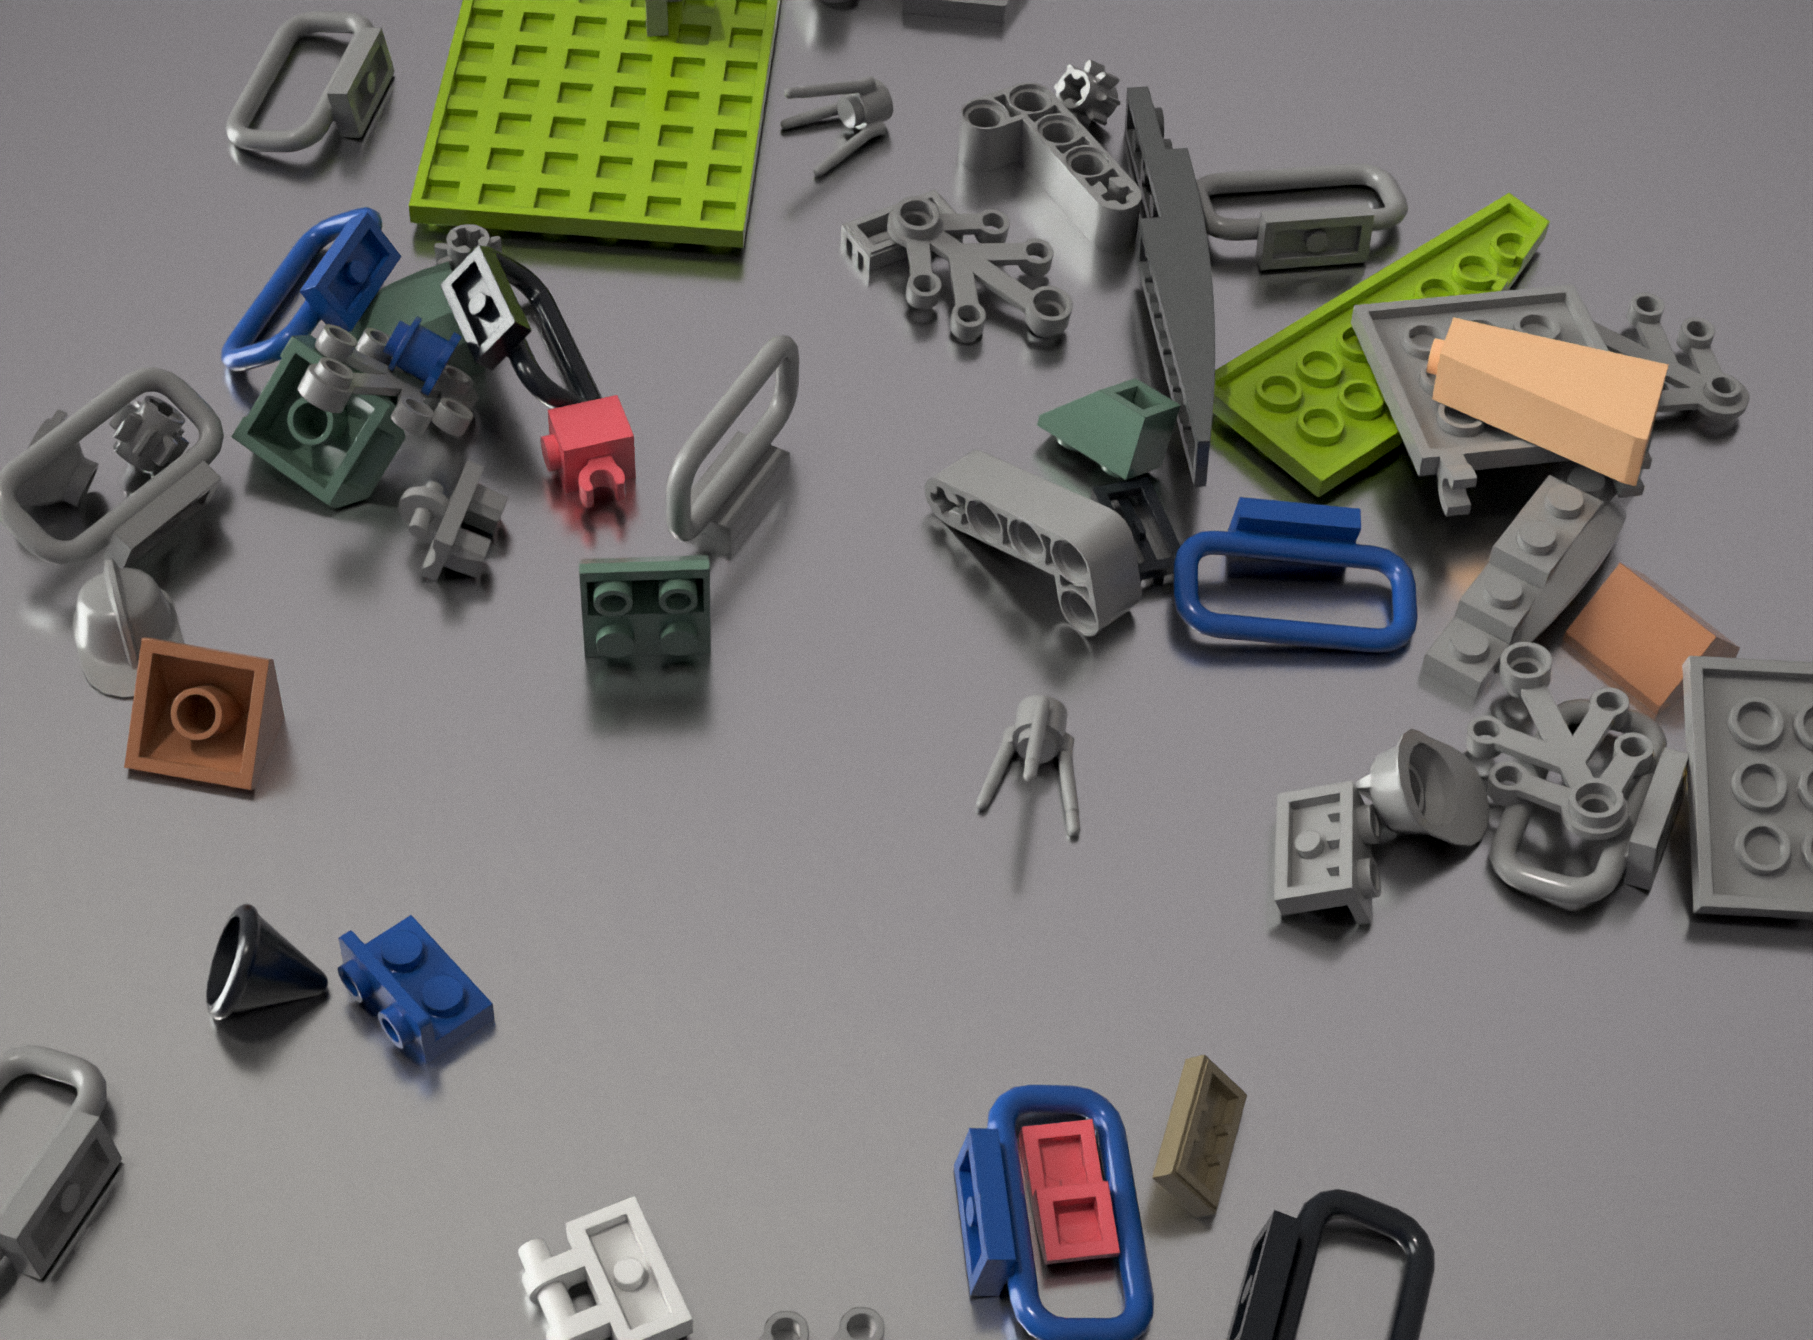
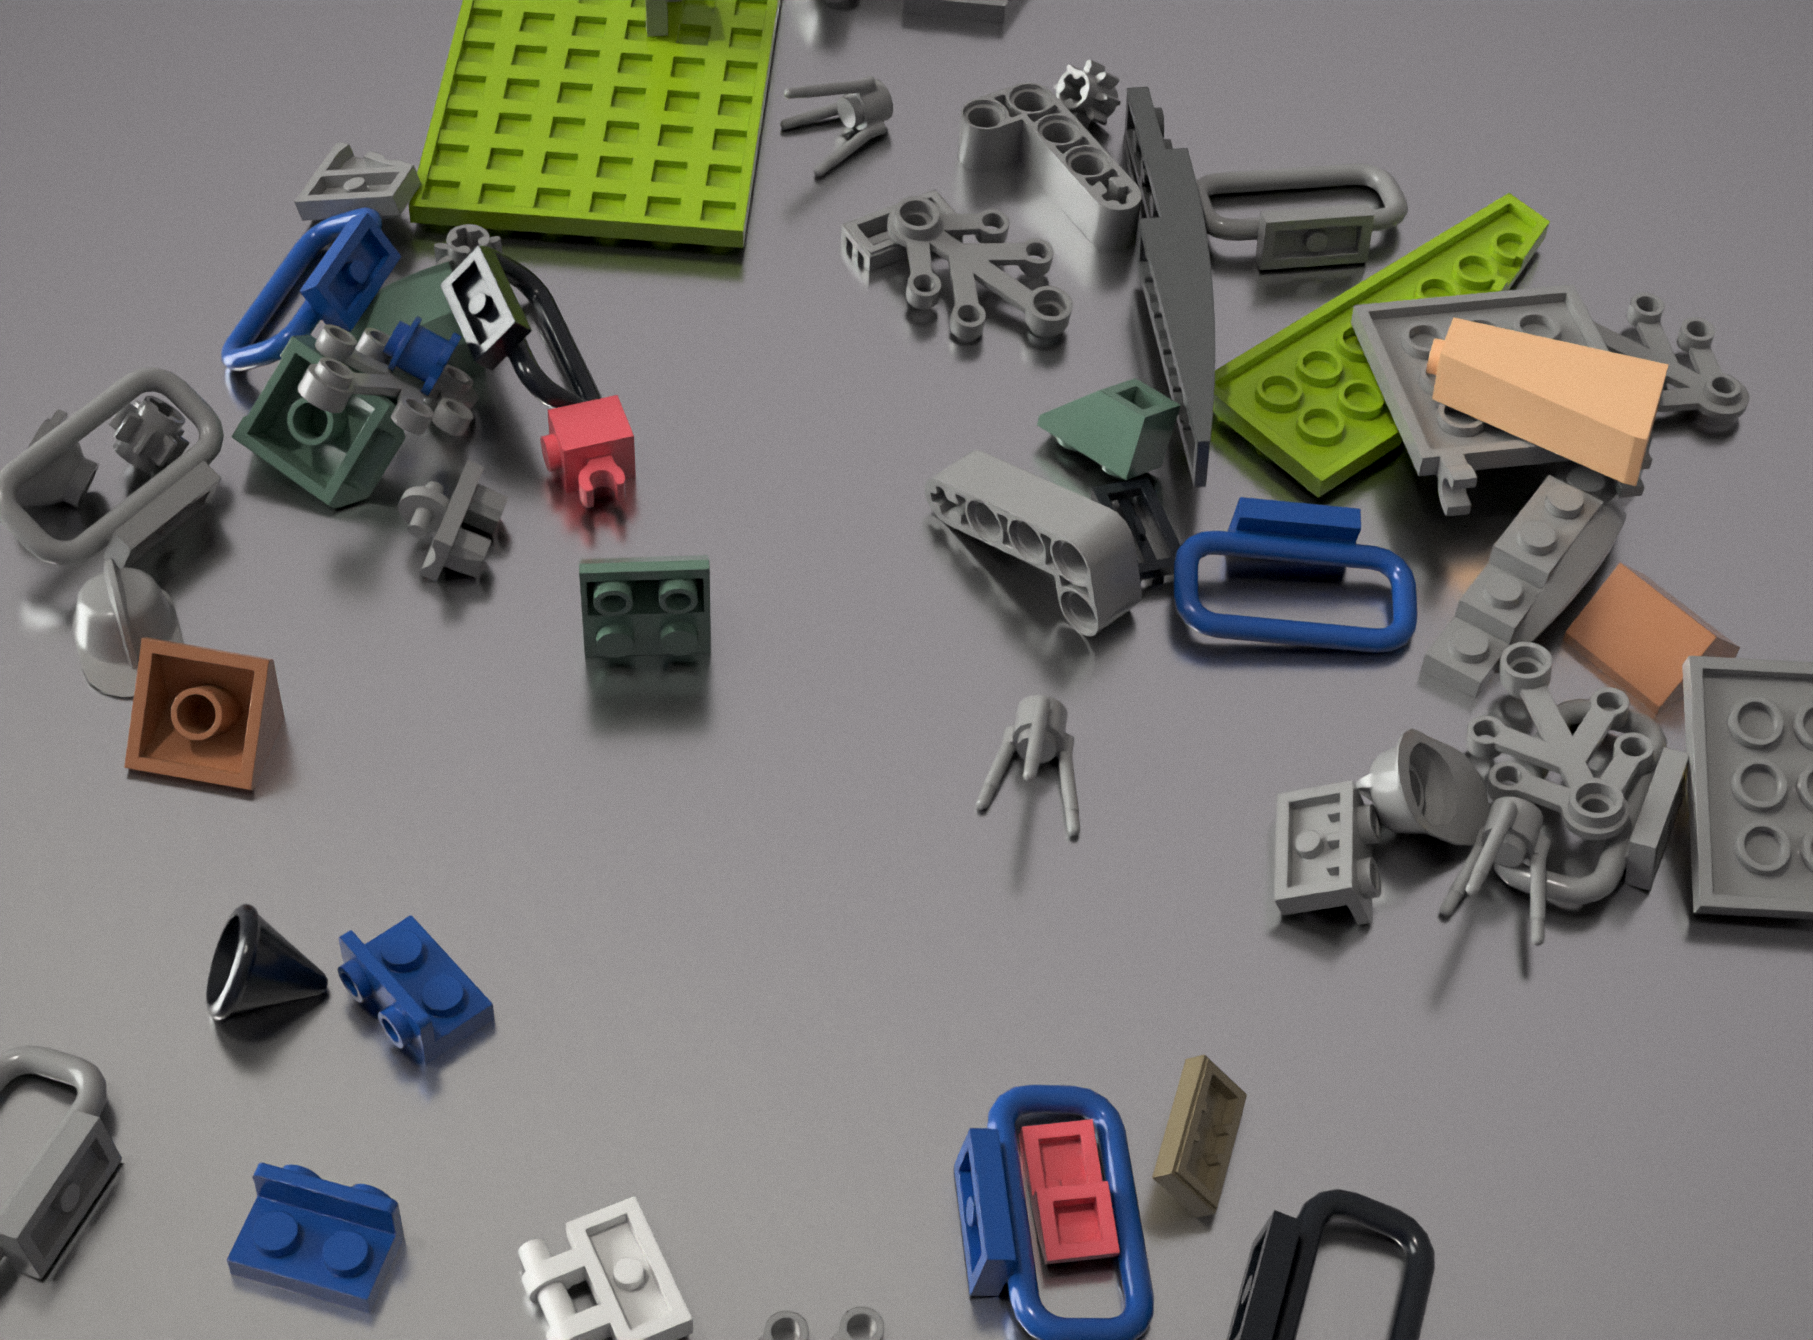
(318, 1237): none -> blue bracket
(347, 99): light grey bar -> none
(354, 183): none -> light grey wing
(748, 465): light grey bar -> none
(1507, 840): none -> light grey plant

